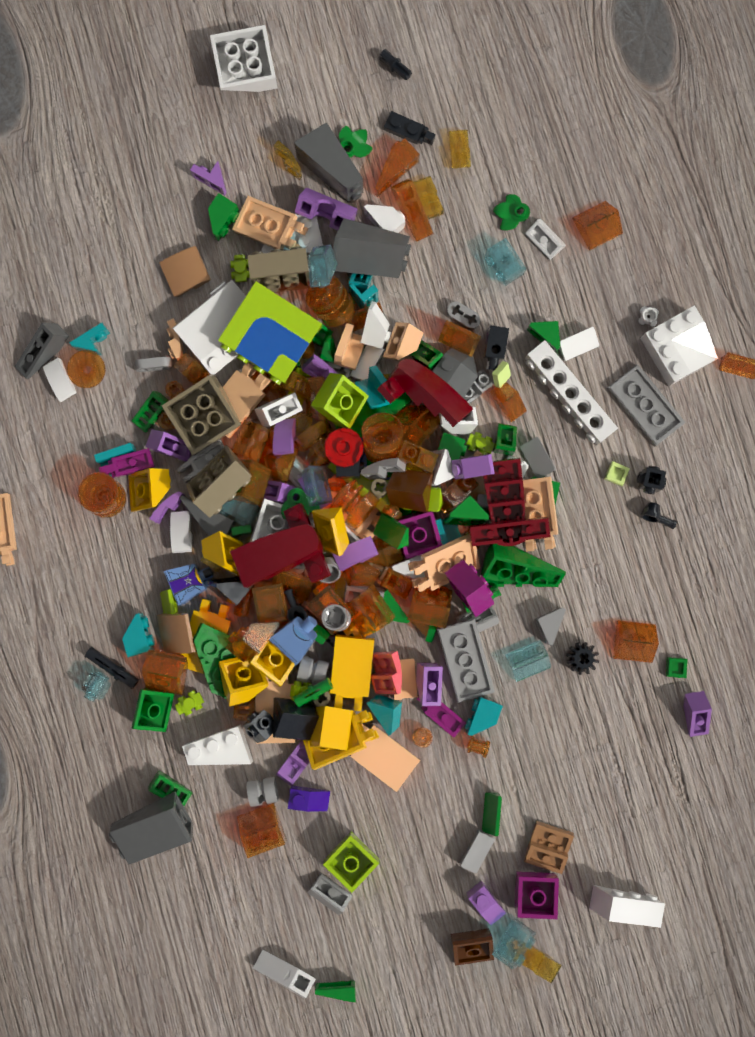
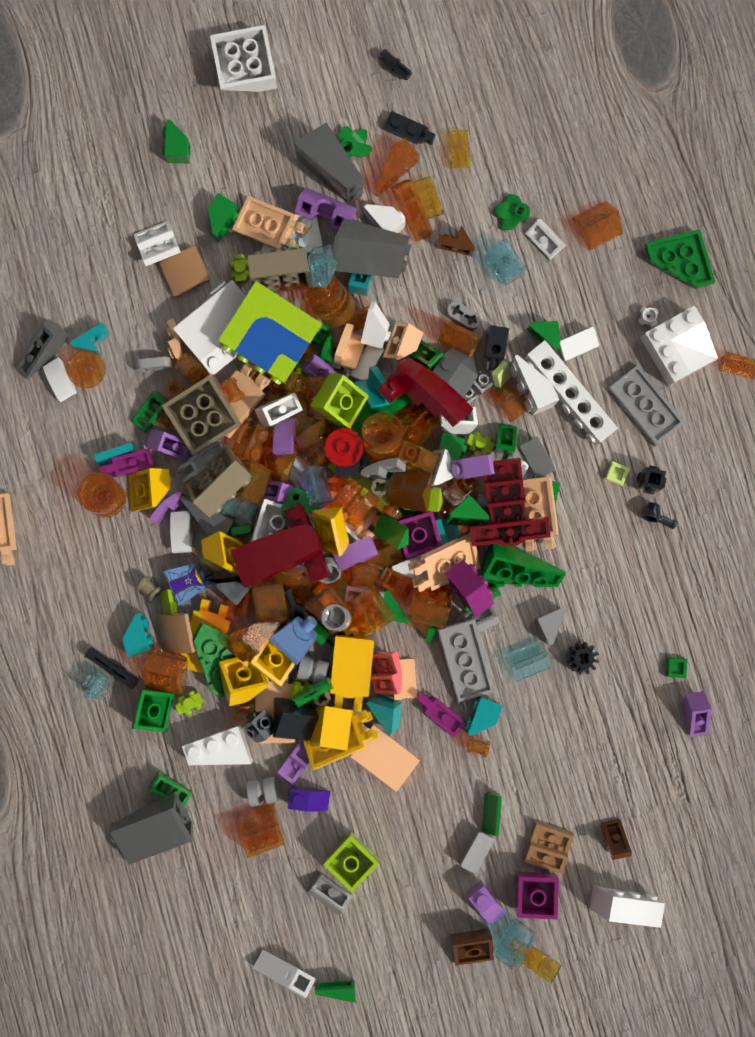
(148, 588): none -> dark tan bush
(157, 243): none -> white slope
(177, 145): none -> green slope
(212, 179): medium lavender slope -> none
(232, 390): none -> clear orange bush
(291, 164): clear yellow slope -> none
(364, 300): teal panel -> none
(422, 737): clear orange tile -> none
(429, 683): medium lavender slope -> none
(461, 245): none -> reddish brown slope
(534, 386): none -> white slope
(615, 839): none -> reddish brown slope
(635, 641): clear orange slope -> none
(683, 258): none -> green plate

